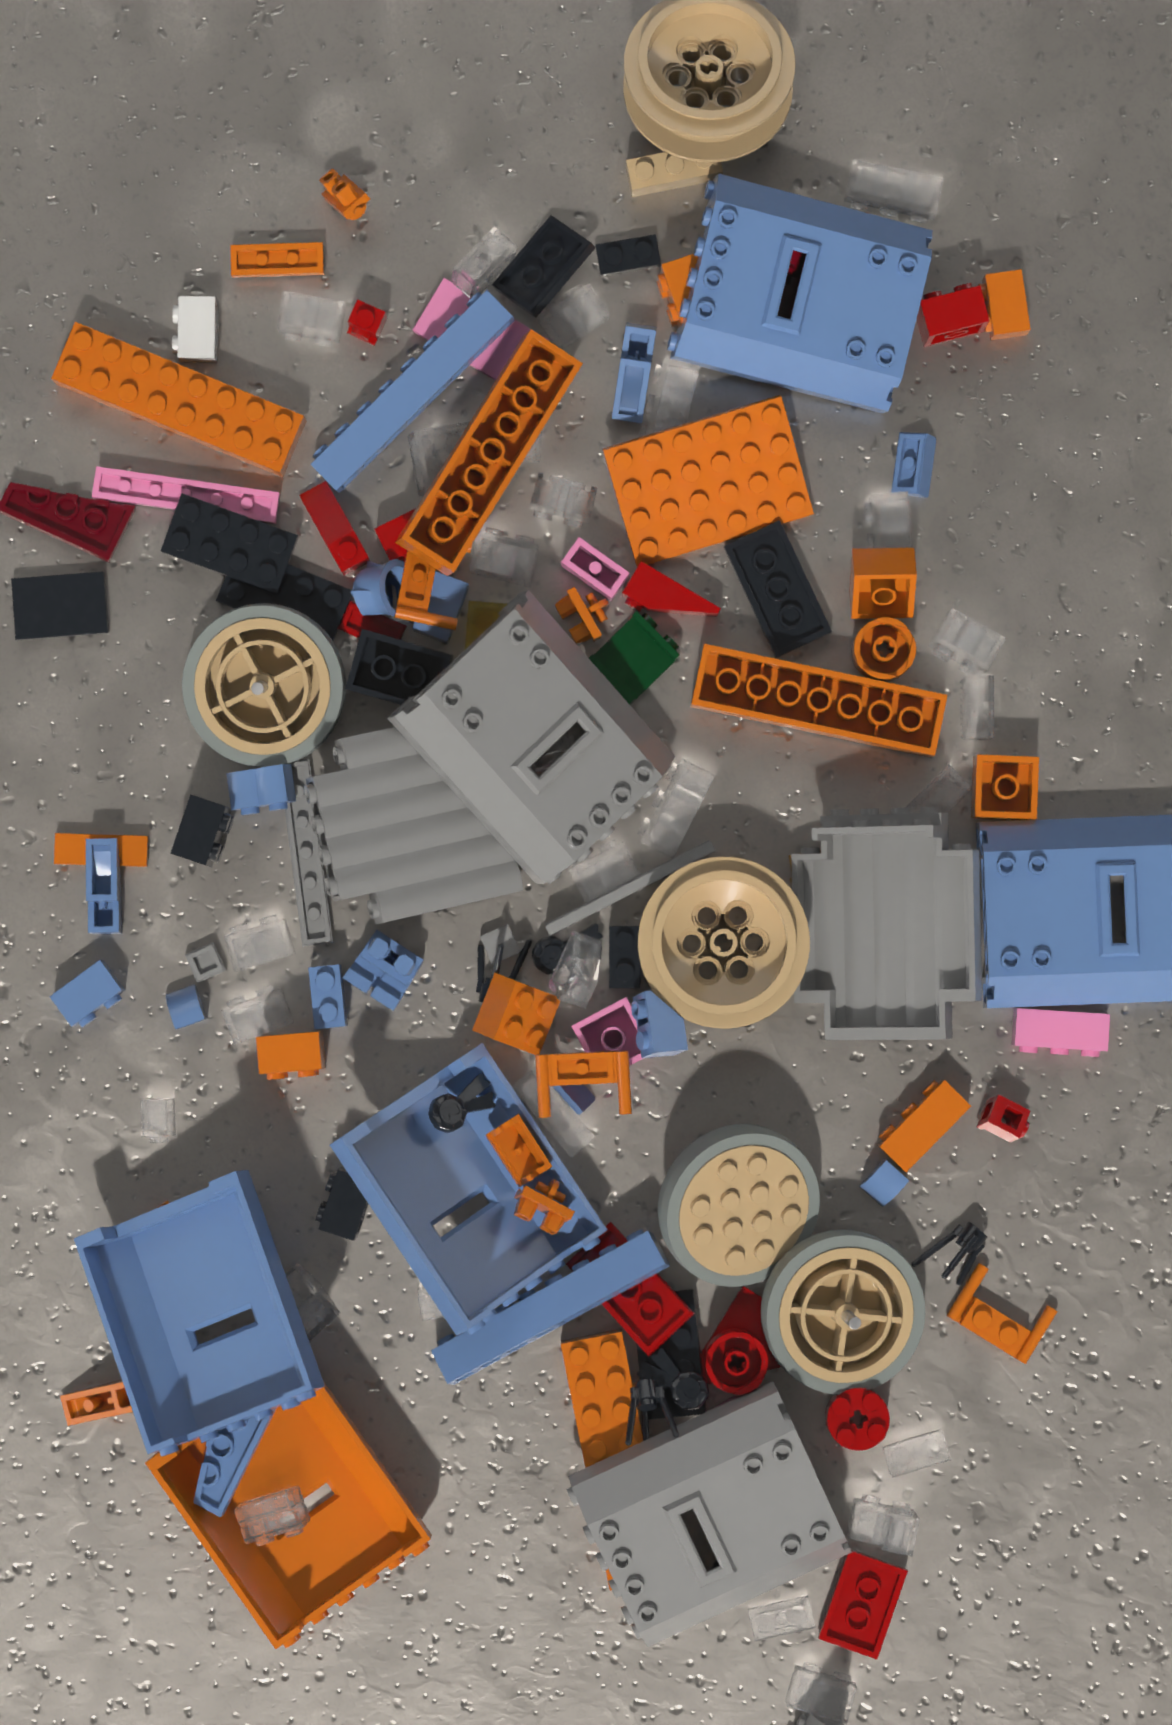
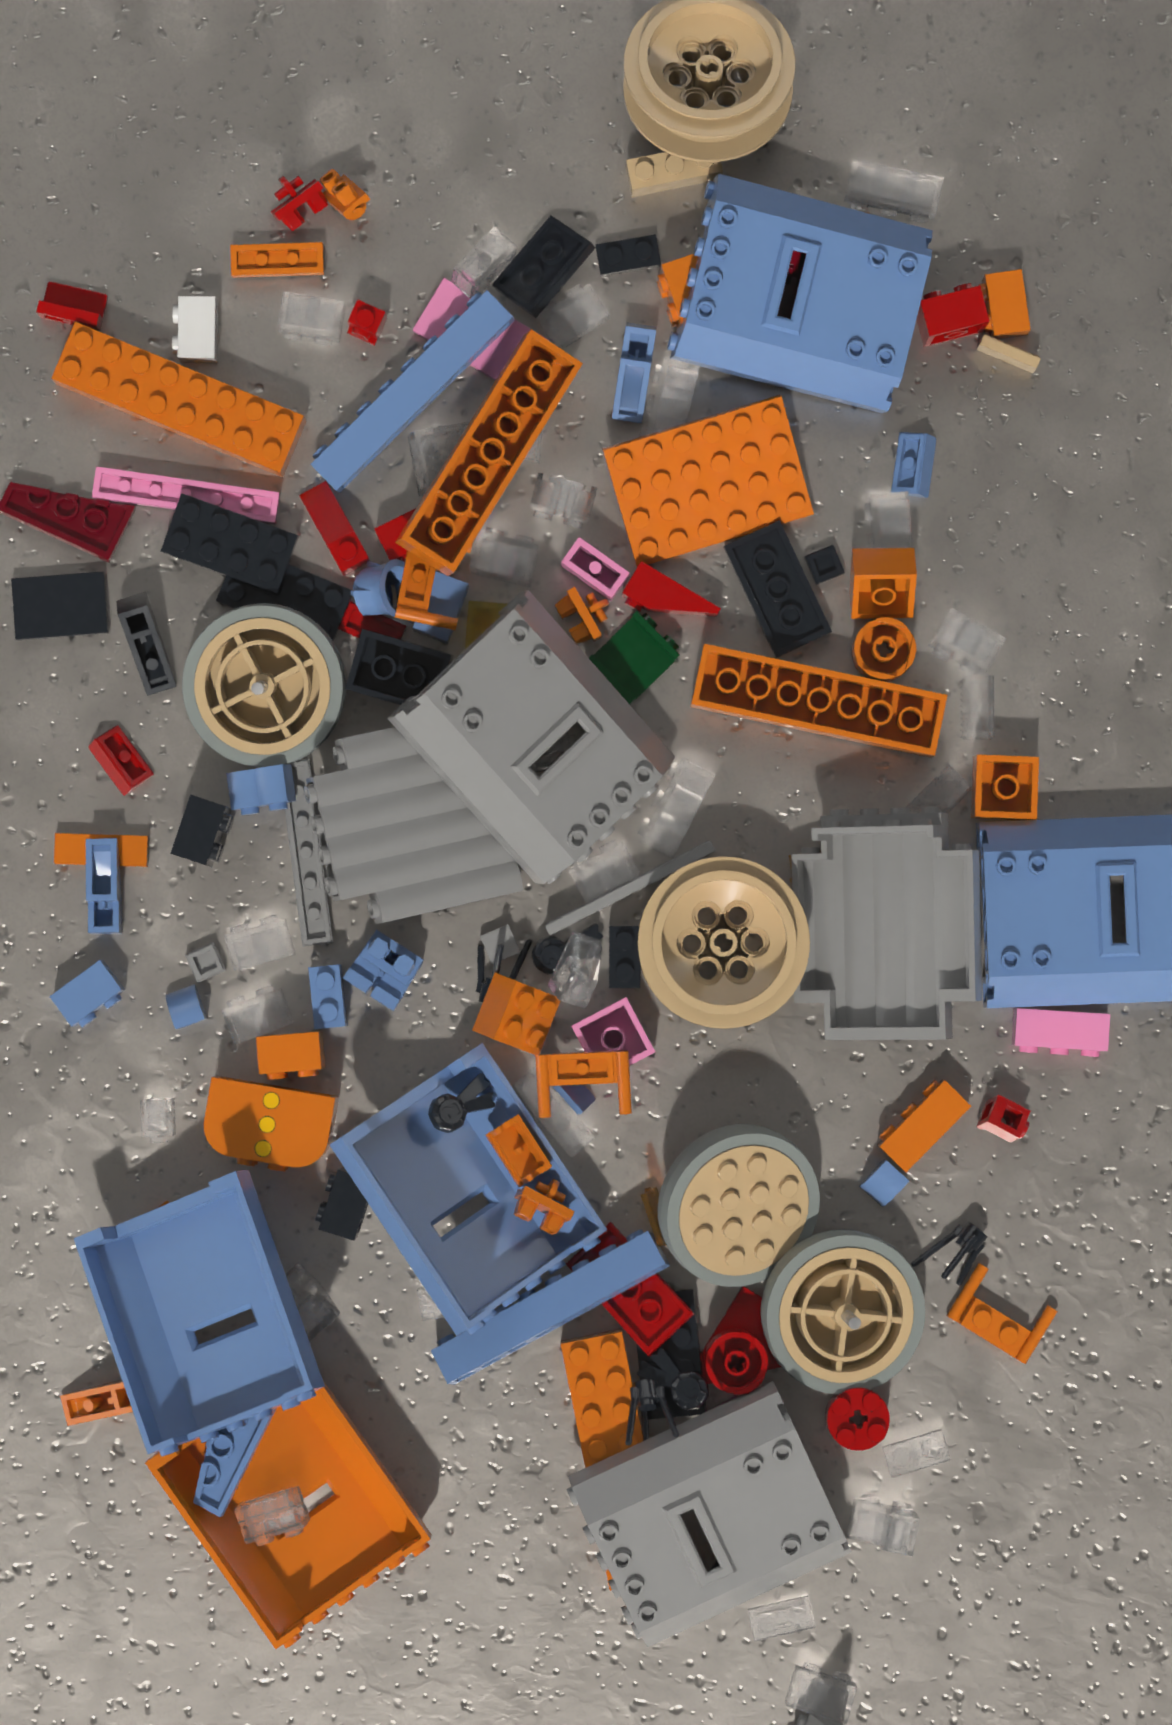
(73, 305): none -> red panel
(120, 760): none -> red slope
(145, 643): none -> black slope
(268, 1123): none -> orange brick
(287, 210): none -> red hips
(650, 1201): none -> clear orange piece
(658, 1026): medium blue slope -> none
(824, 565): none -> black tile
(862, 1604): red plate -> none
(1008, 353): none -> tan tile

